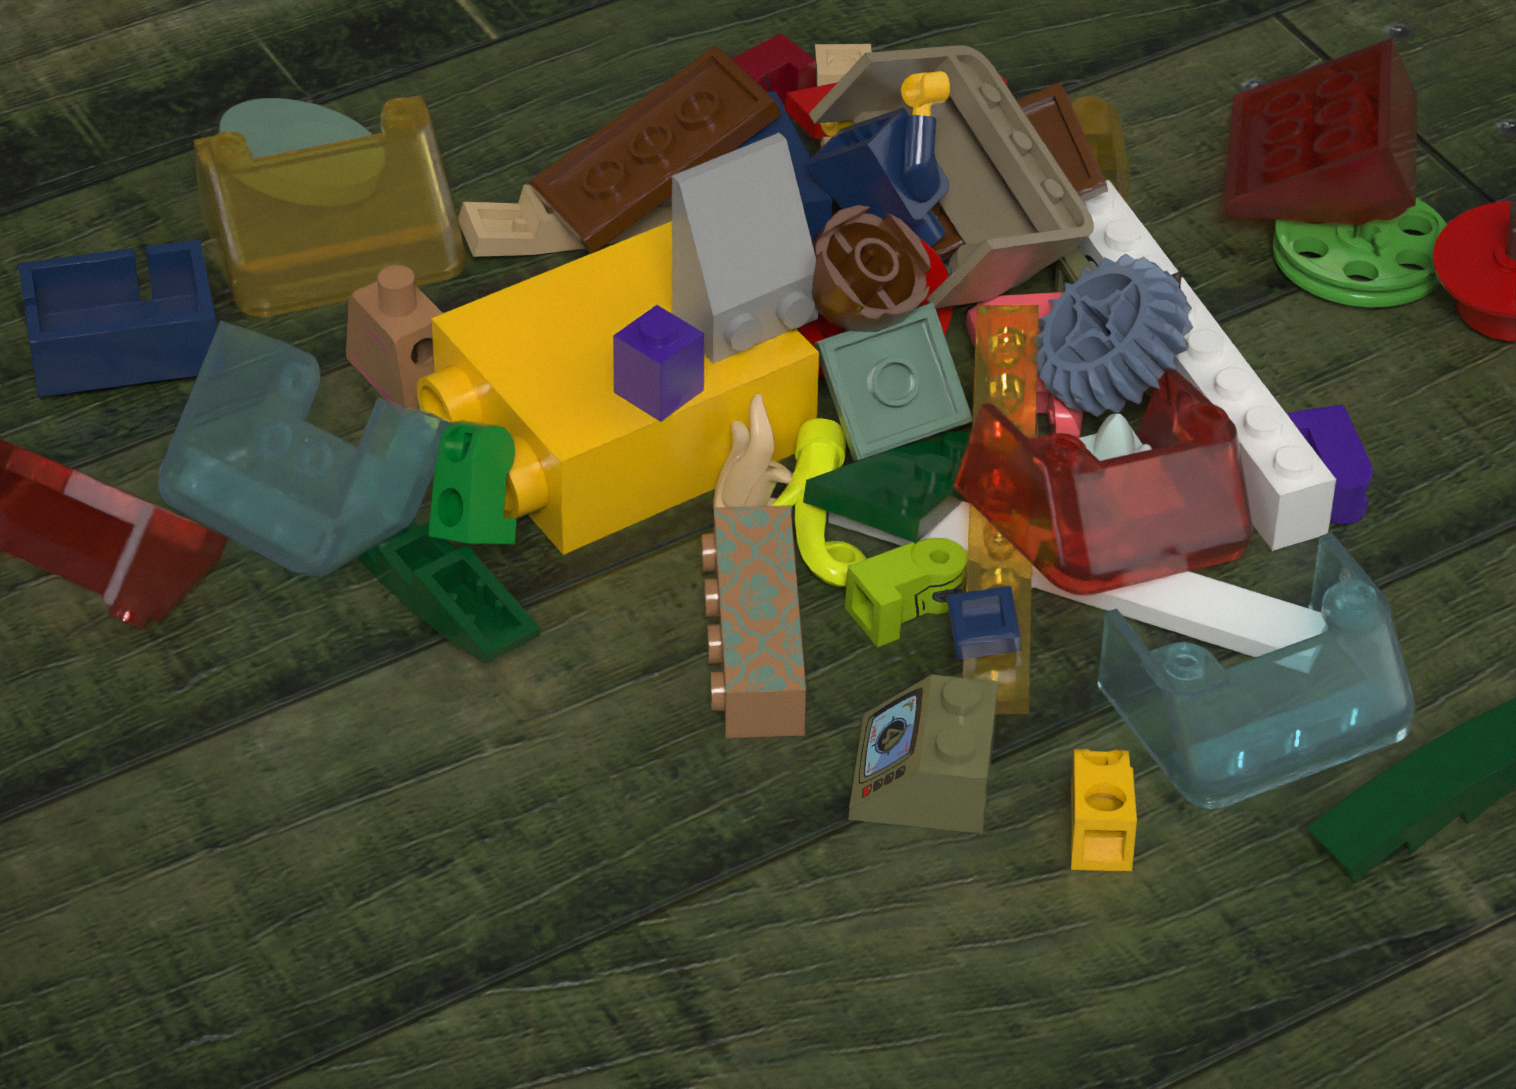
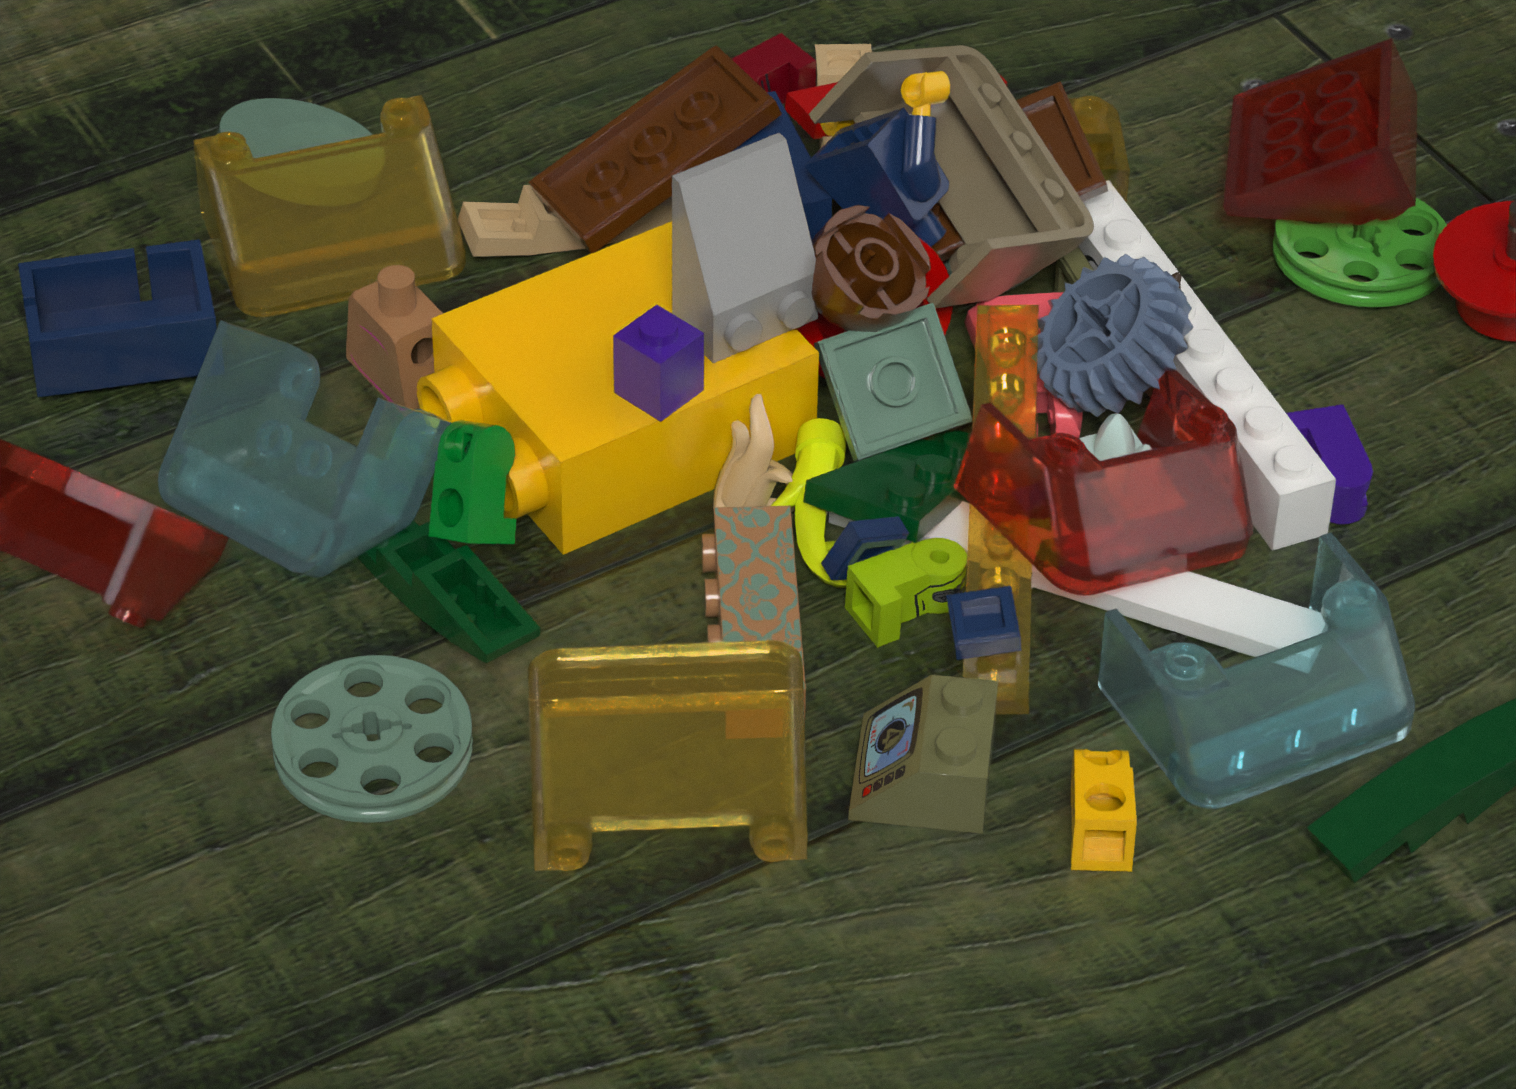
(359, 761): none -> sand green wedge
(667, 745): none -> clear yellow windscreen
(862, 541): none -> dark blue tile

